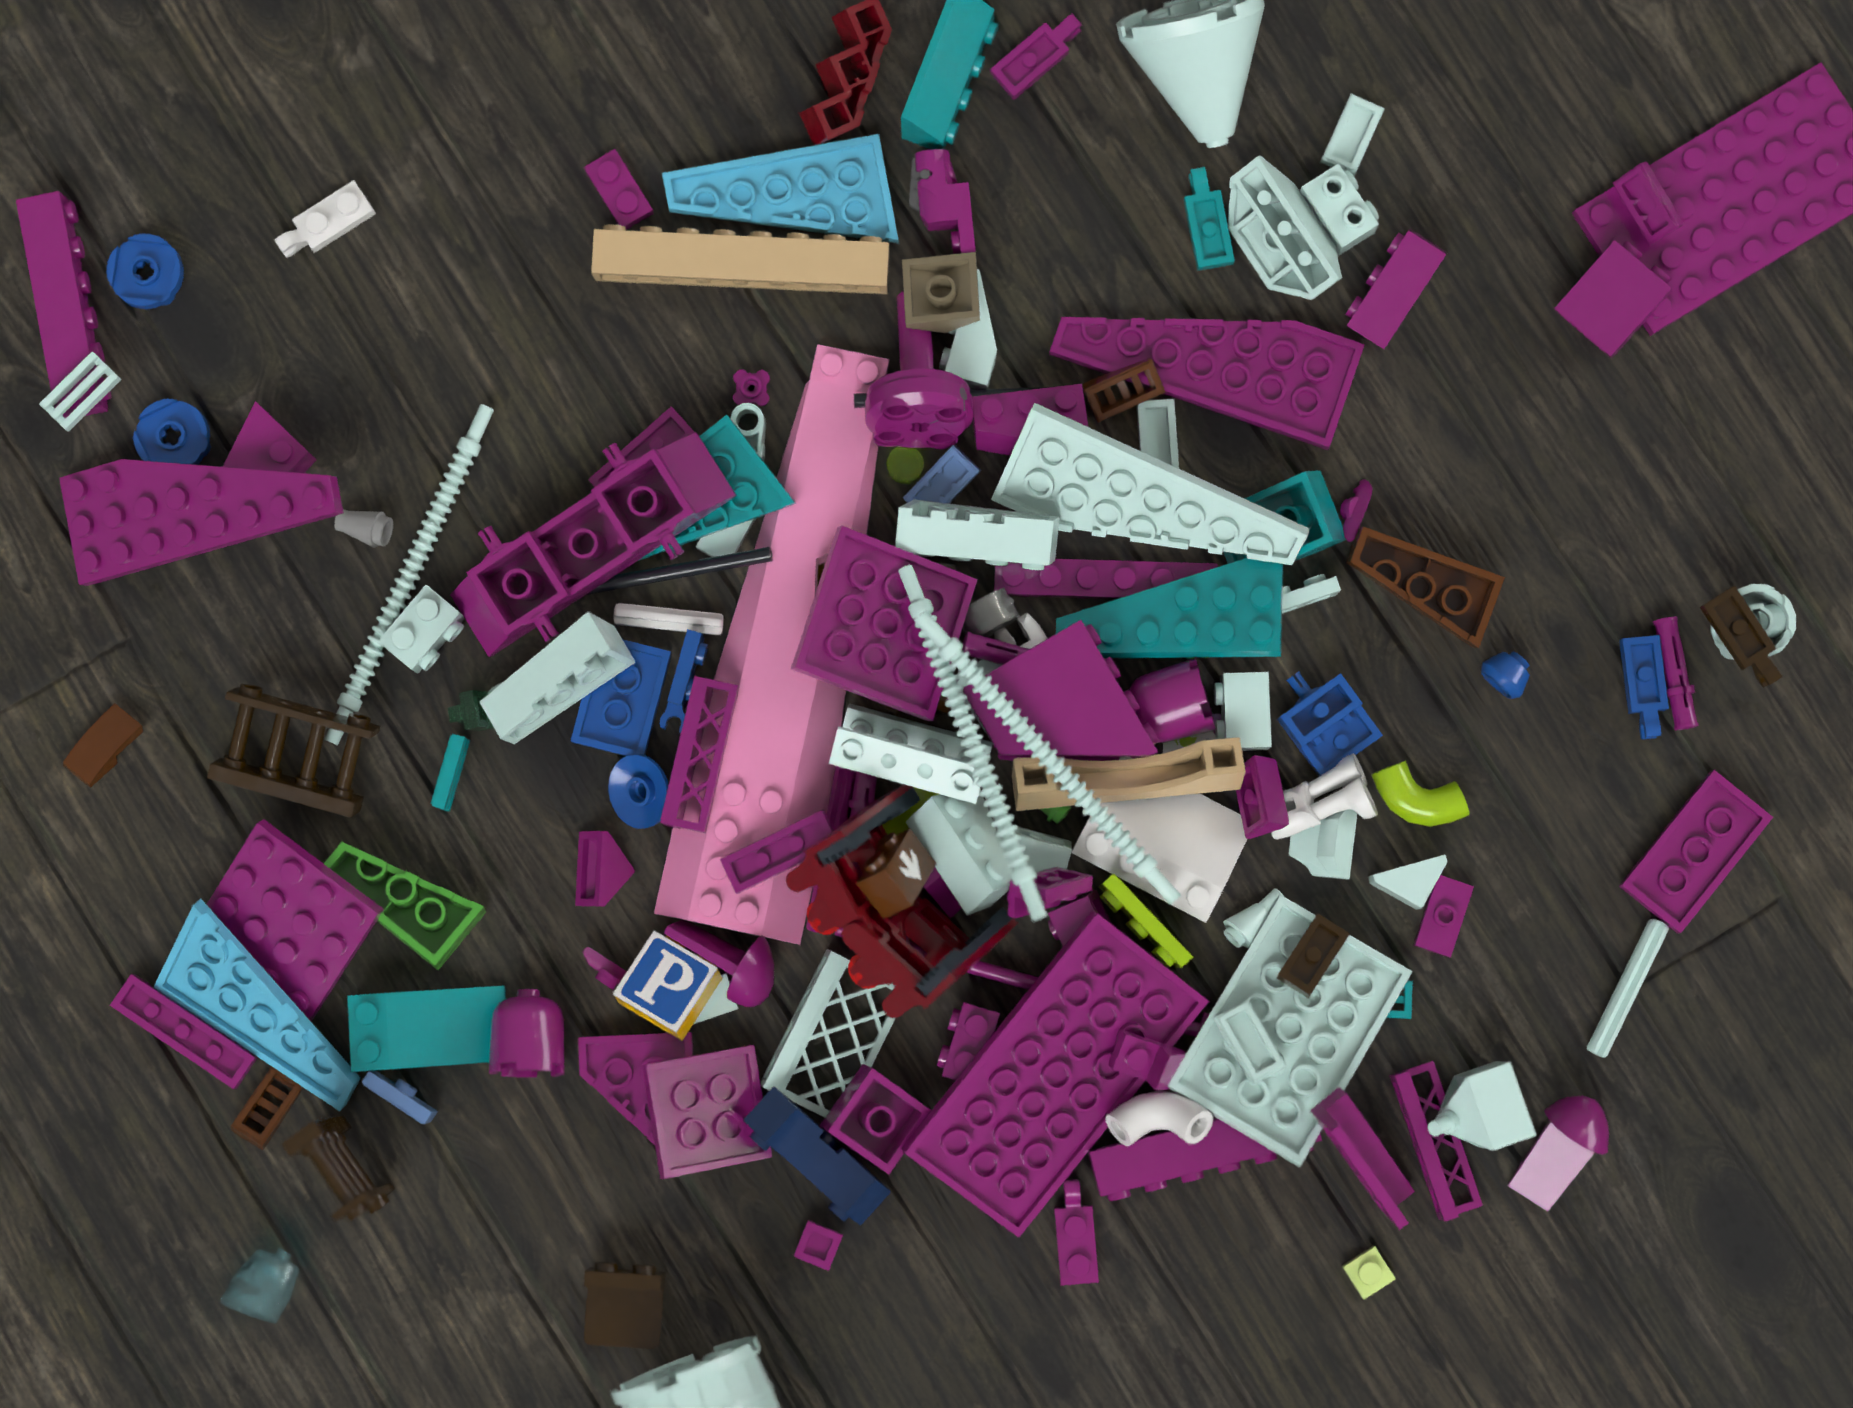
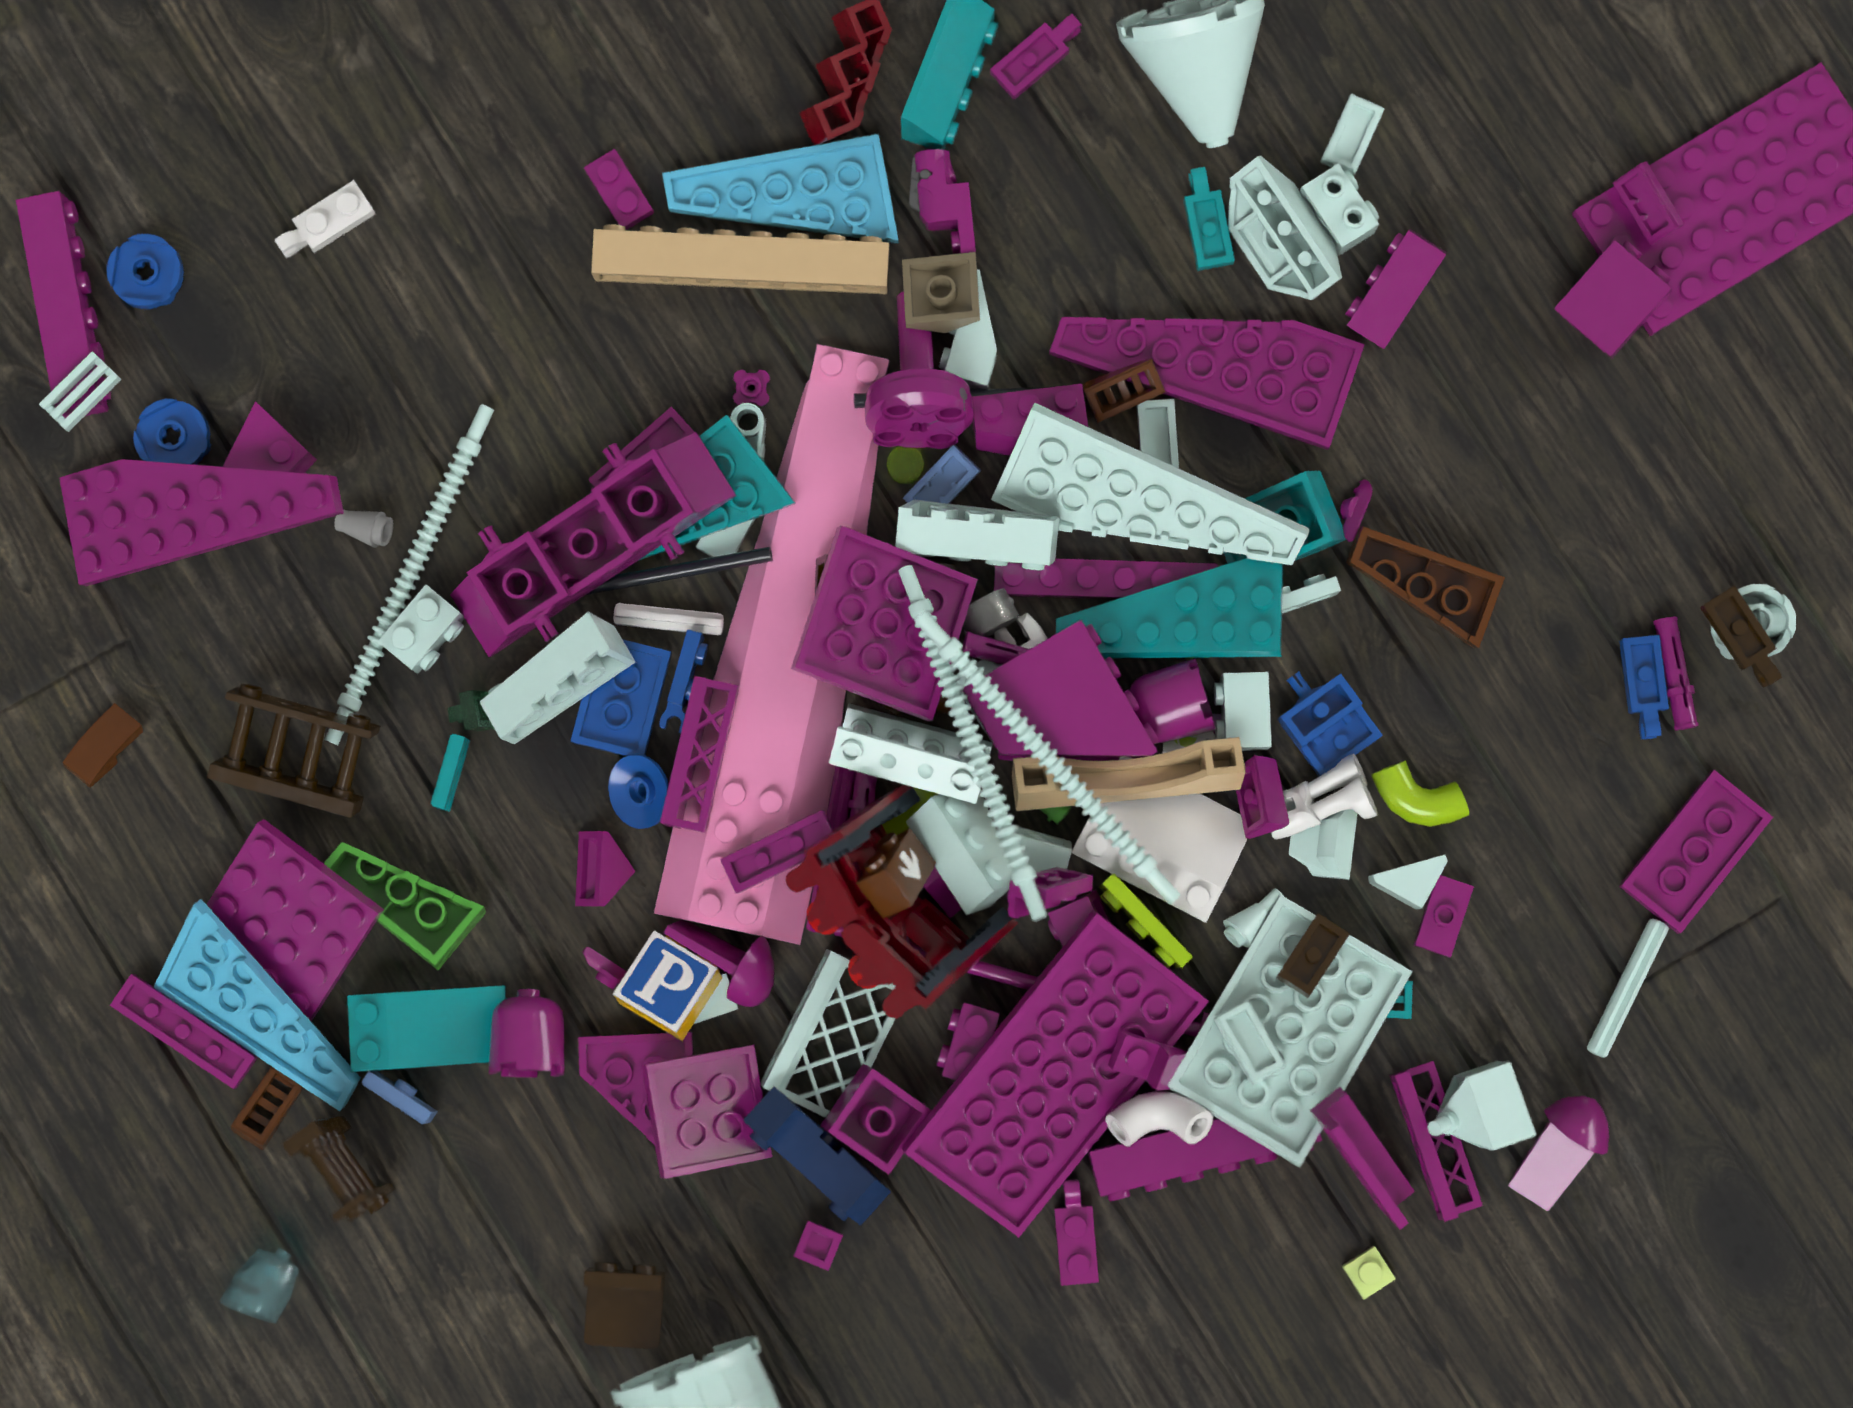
(1506, 673): blue cone -> none

